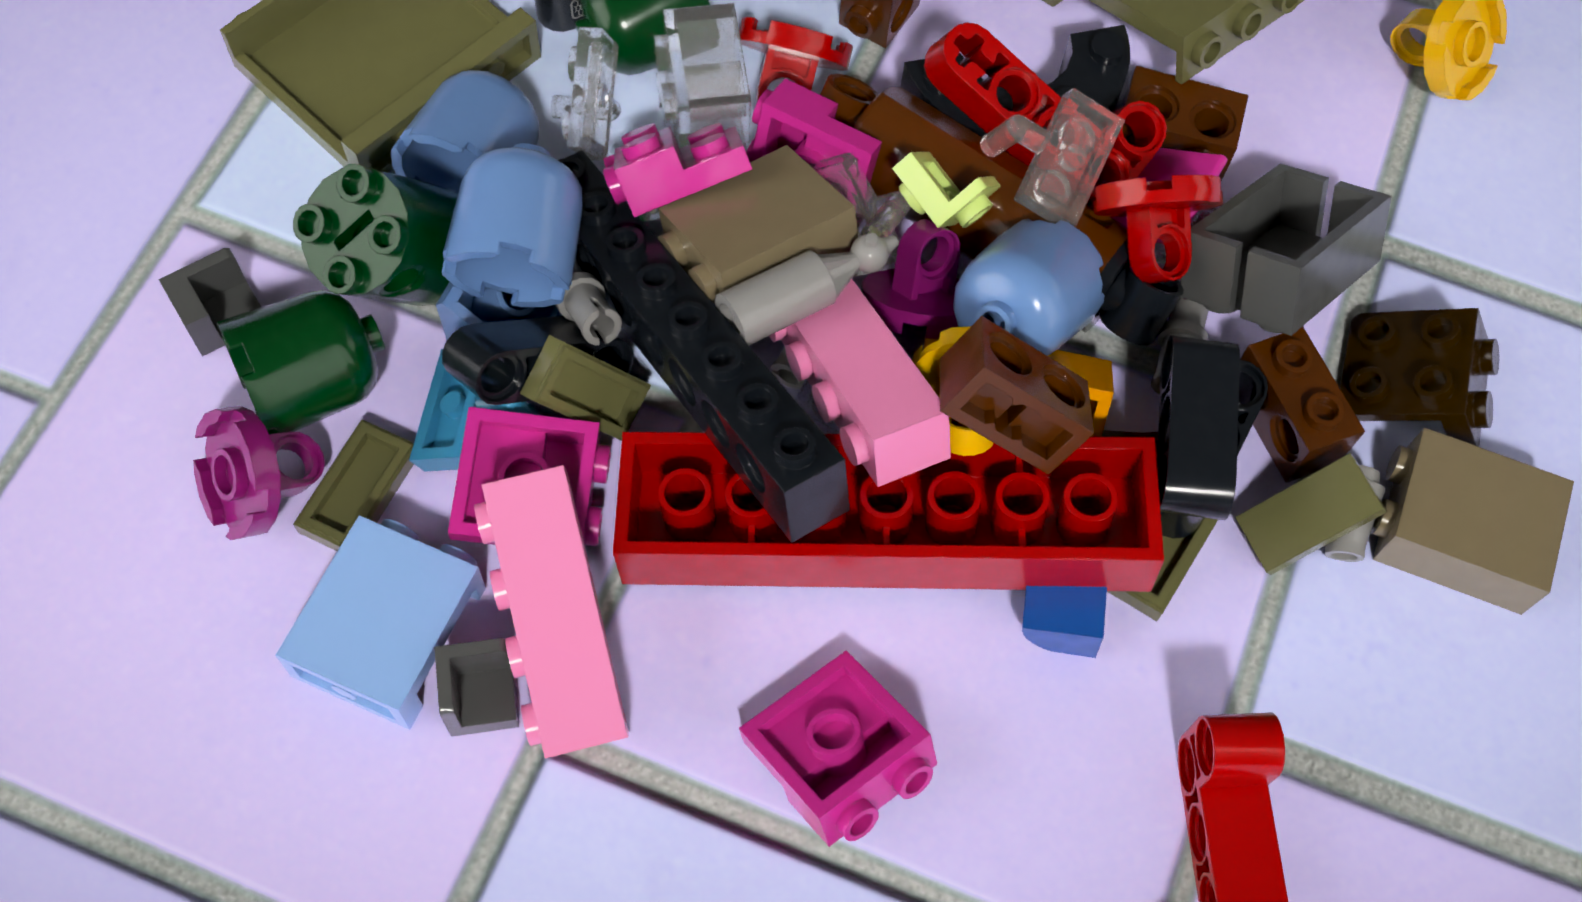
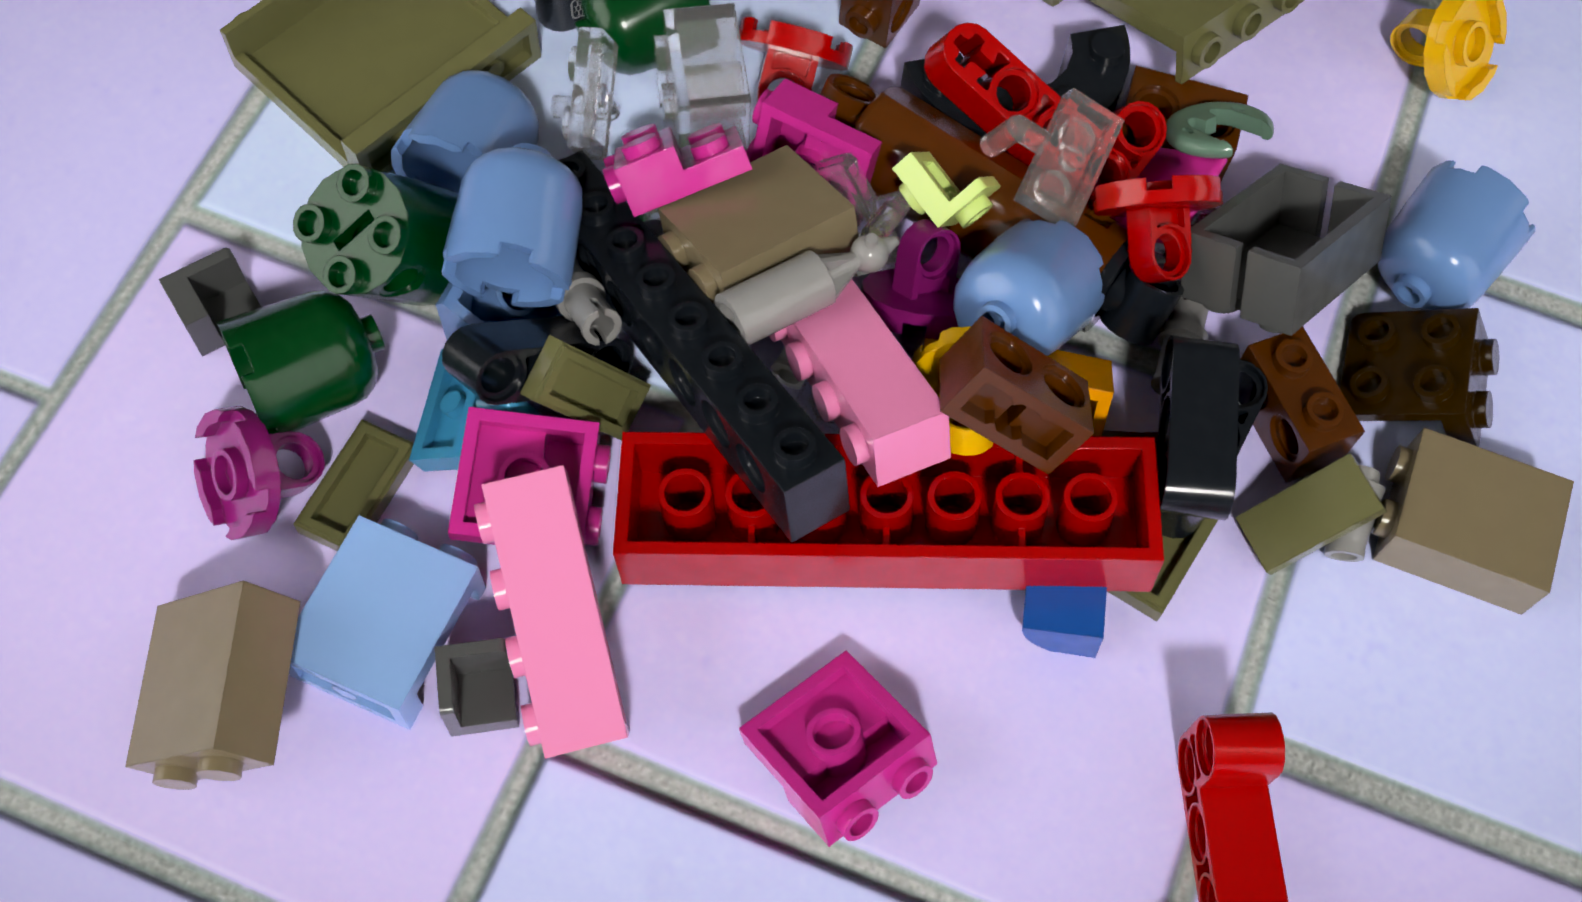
(214, 686): none -> dark tan brick
(1191, 127): none -> sand green head
(1454, 237): none -> medium blue cylinder

